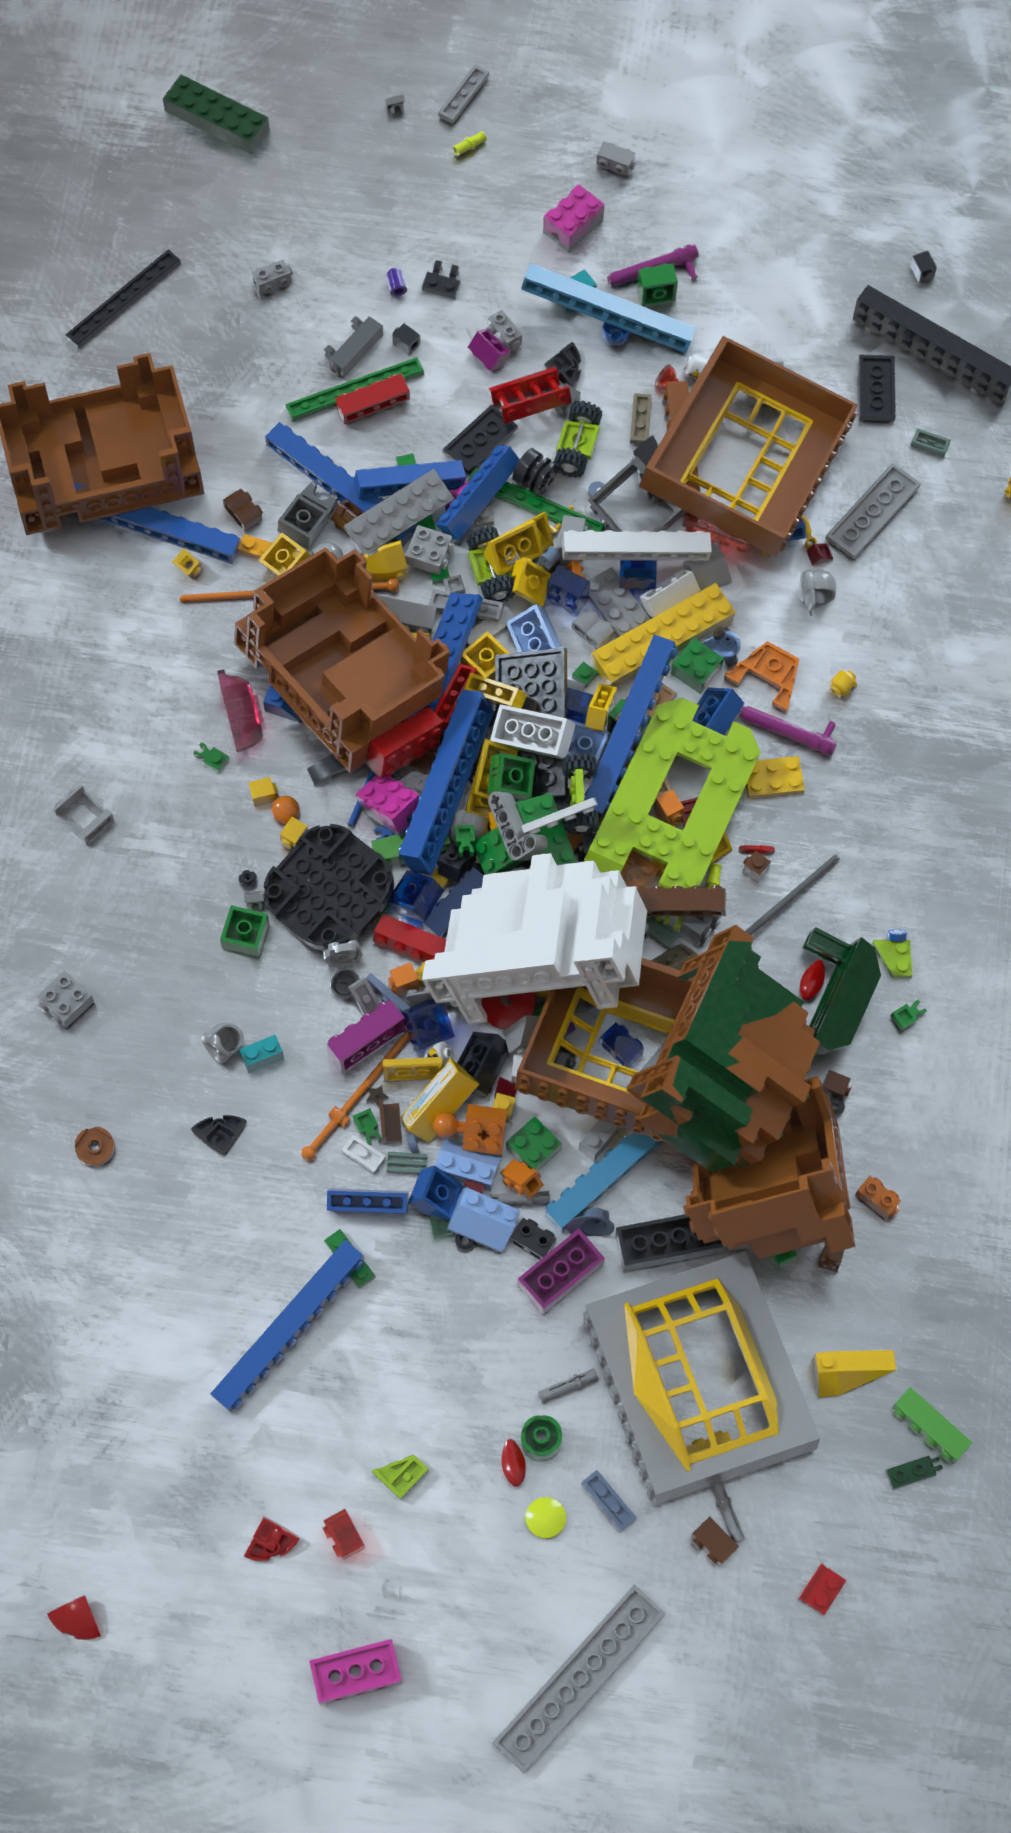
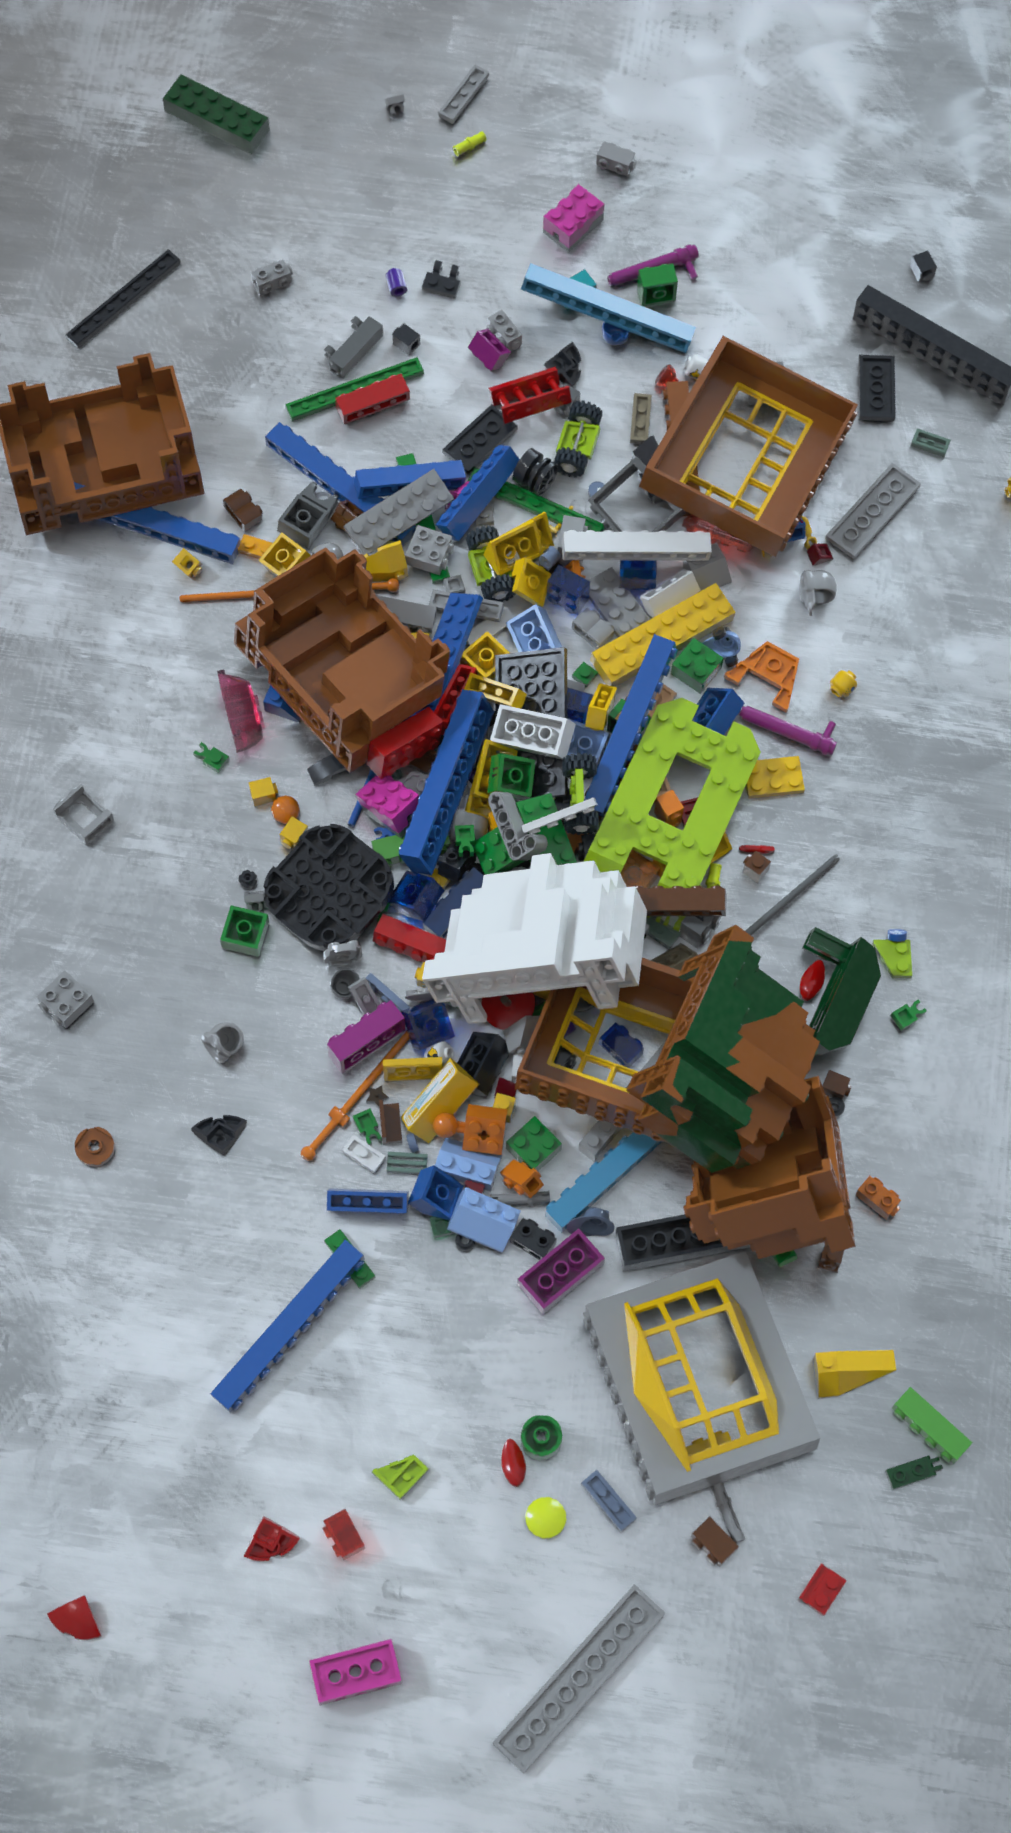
(261, 1053): teal brick -> none
(403, 979): orange brick -> none
(569, 1385): light grey pin -> none

